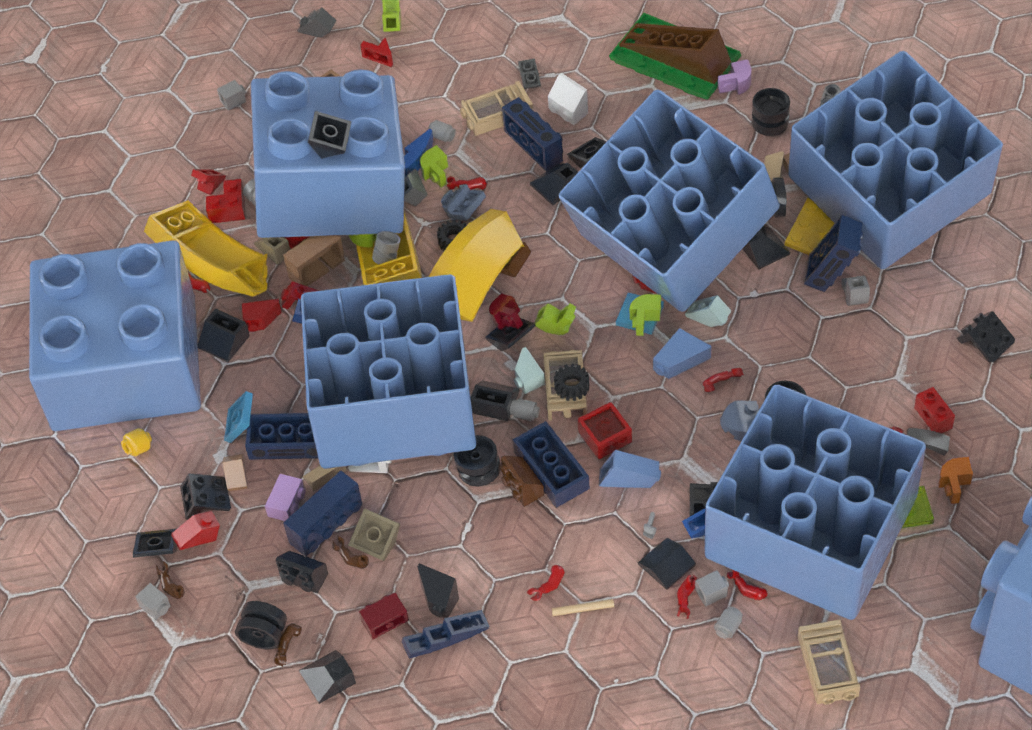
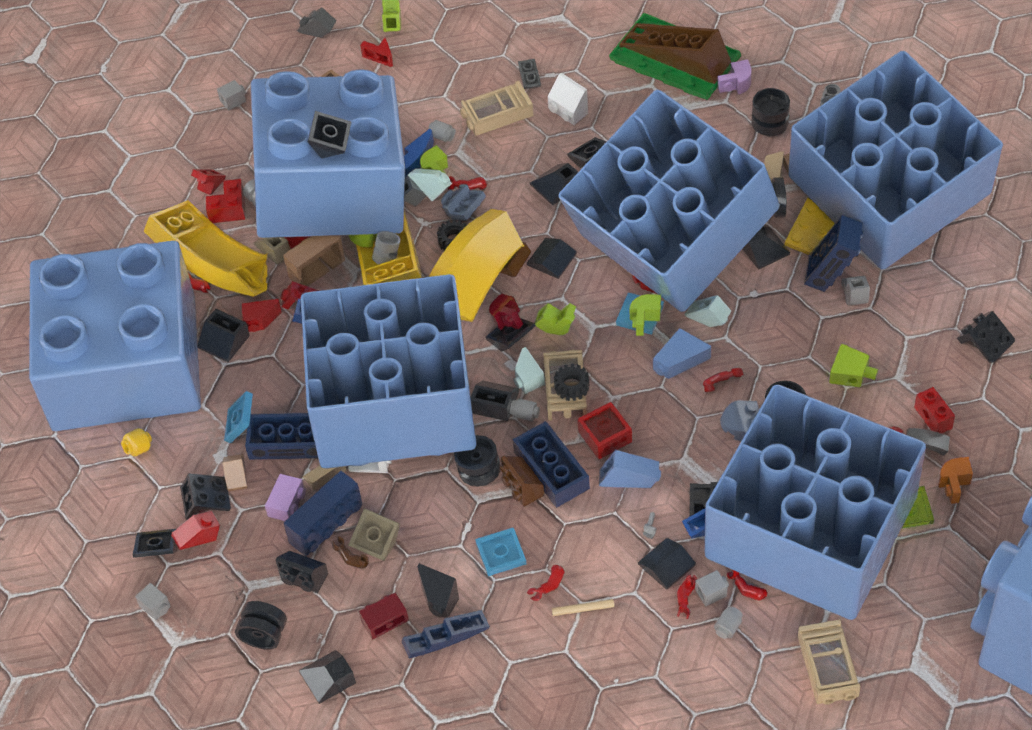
(169, 587): reddish brown arm -> none
(290, 631): reddish brown arm -> none
(431, 182): none -> light aqua slope
(500, 551): none -> dark azure tile
(532, 134): dark blue brick -> none
(552, 257): none -> black slope
(851, 367): none -> lime torso

